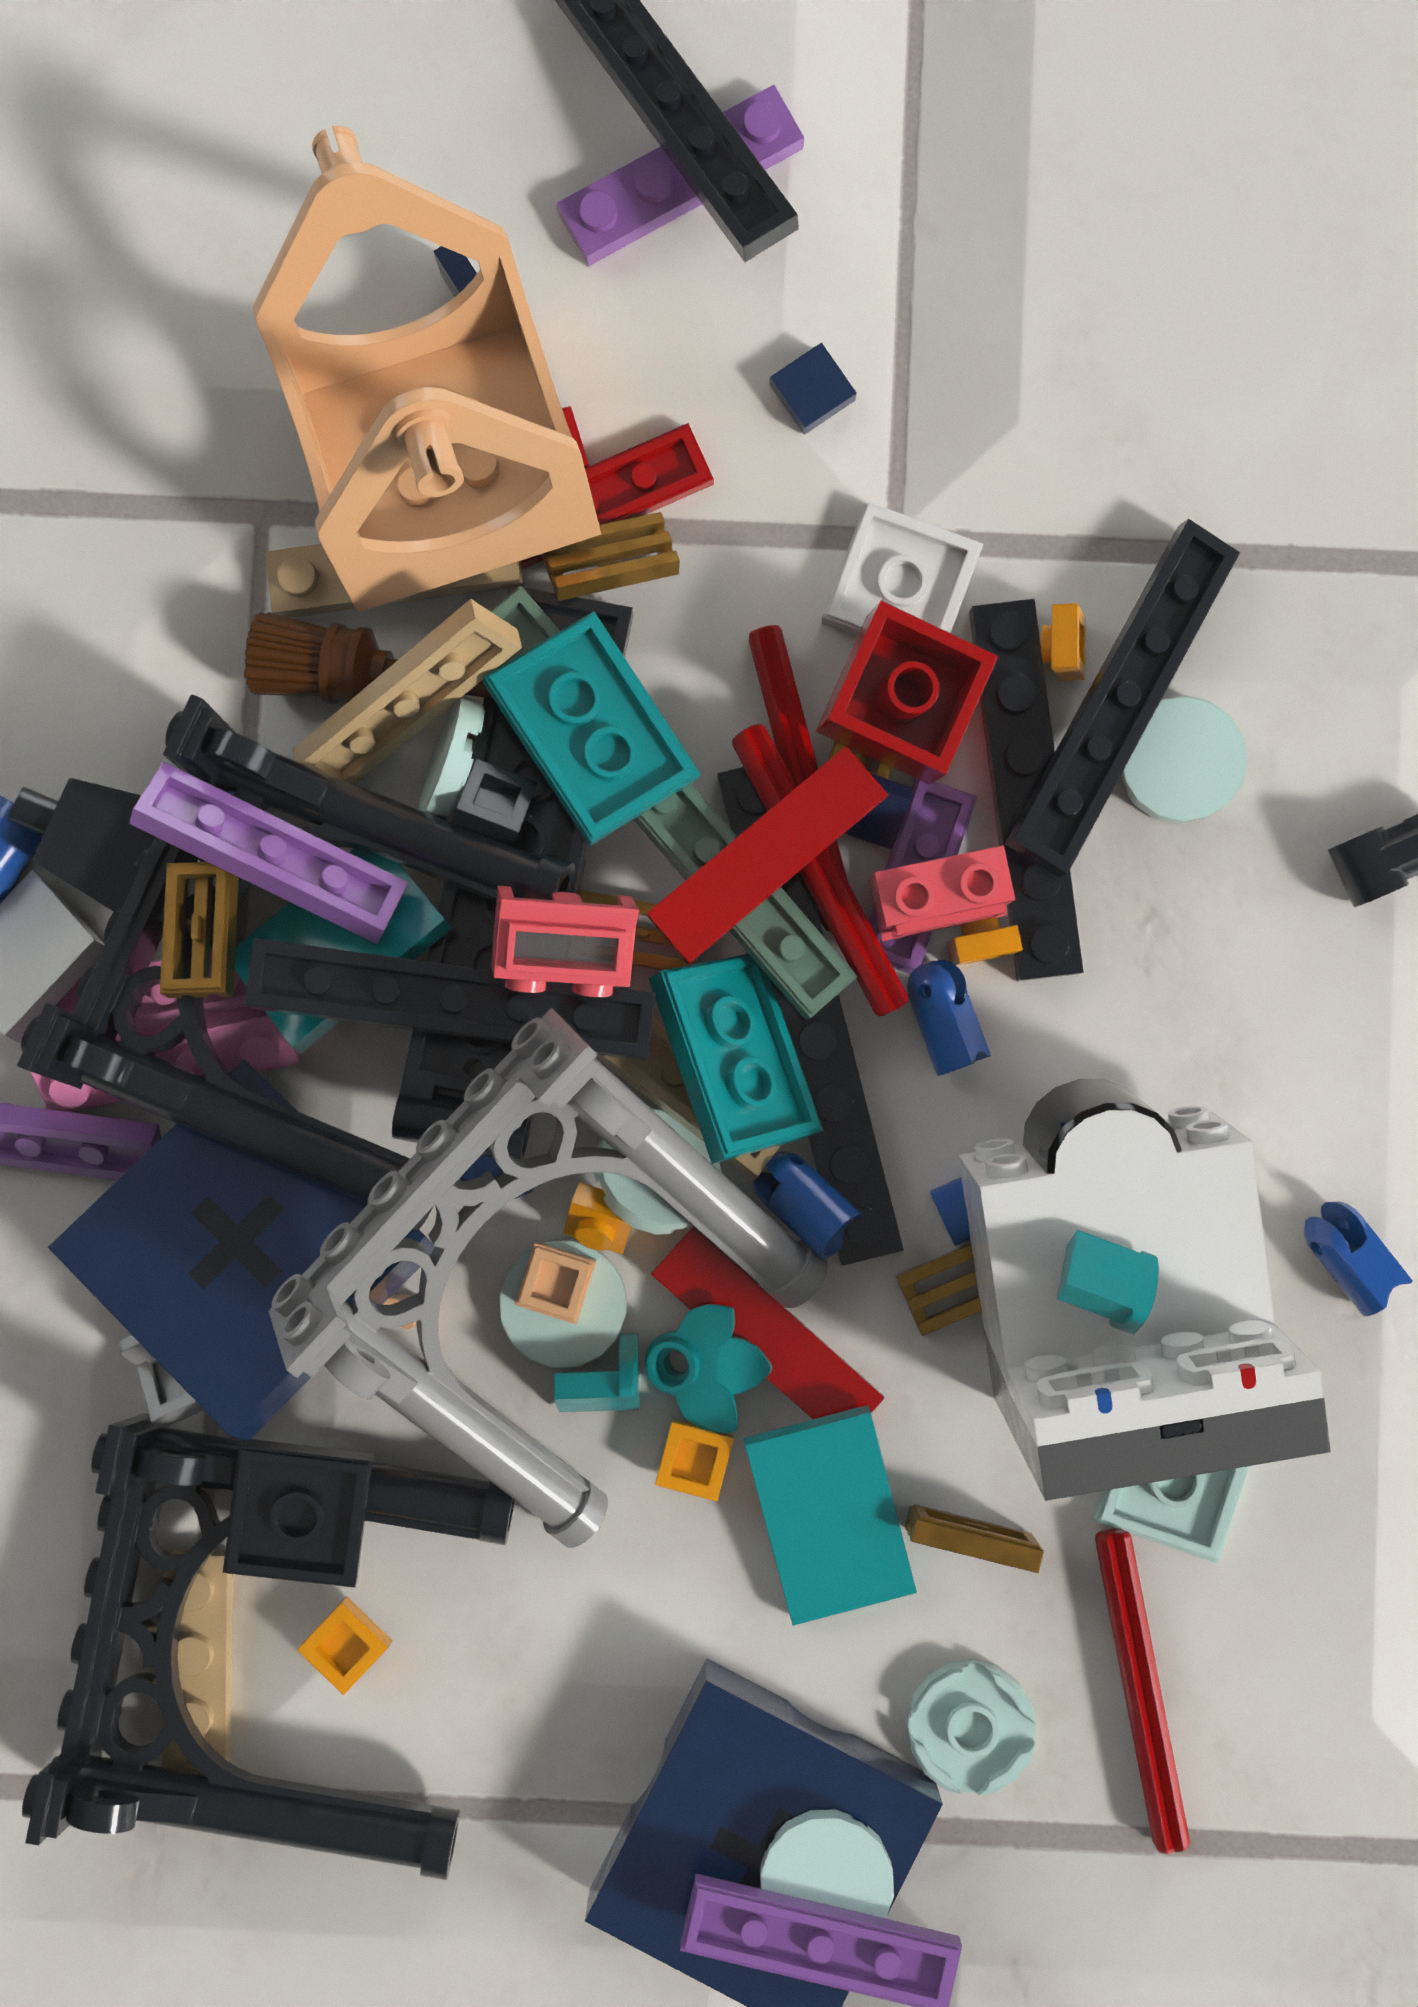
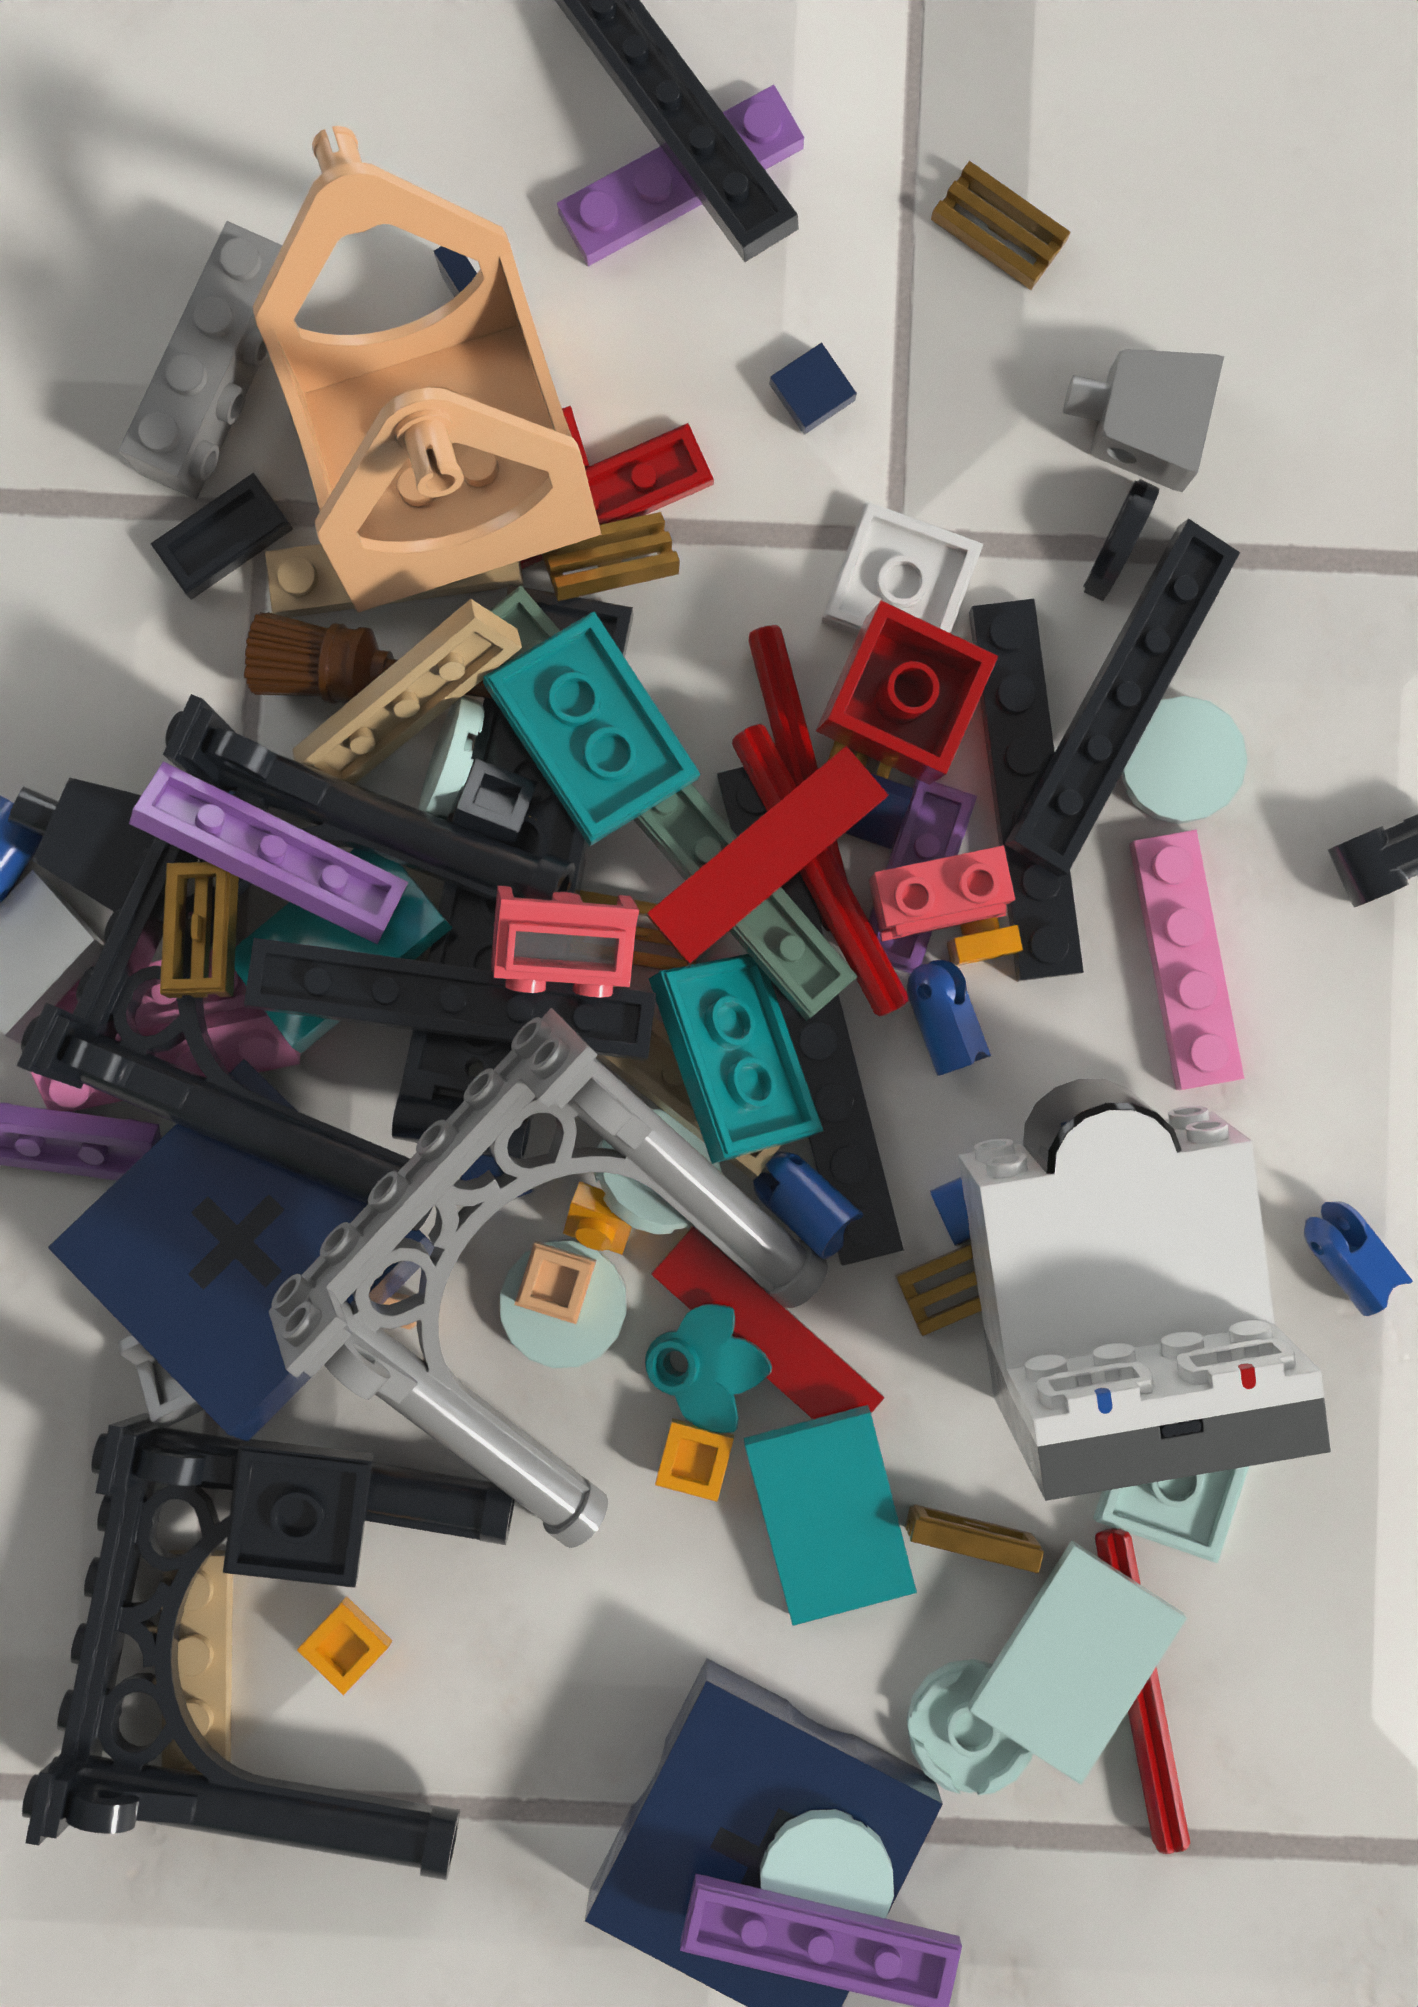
(204, 368): none -> light grey brick
(221, 536): none -> black tile
(602, 1389): teal tile -> none
(1012, 206): none -> pearl gold tile
(1065, 642): light orange plate -> none
(1076, 1662): none -> light aqua tile
(1109, 1280): teal tile -> none
(1121, 539): none -> black tile
(1150, 412): none -> light grey torso
(1186, 960): none -> bright pink plate

